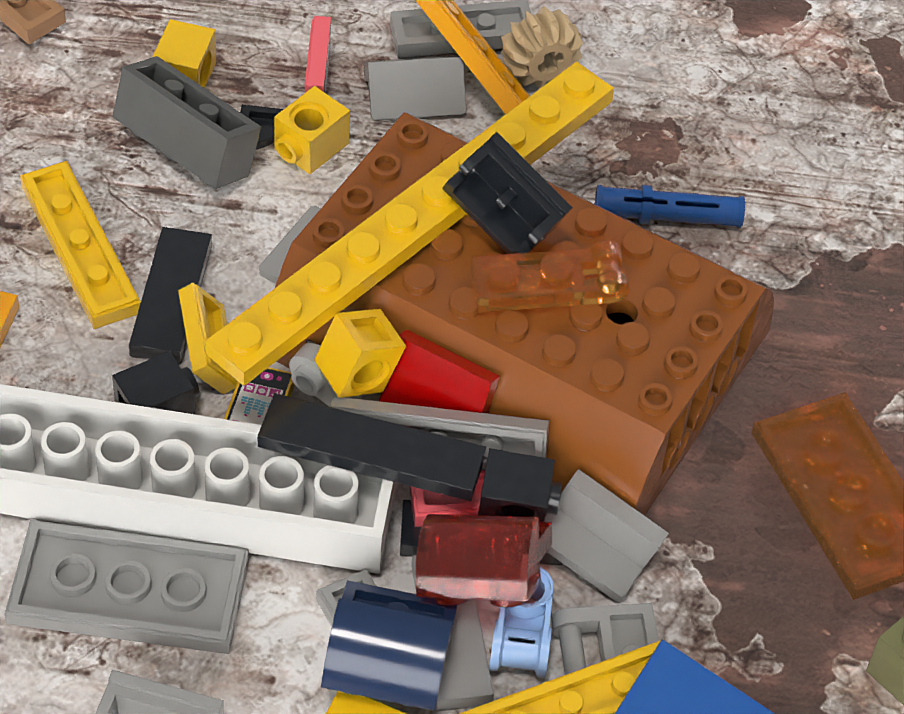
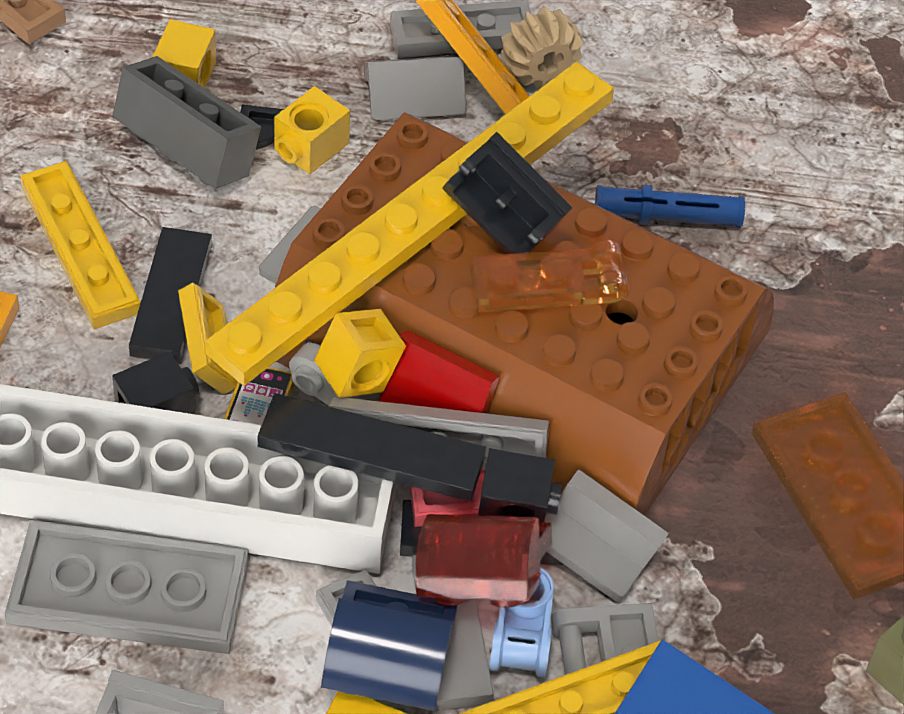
(318, 53): coral tile -> none

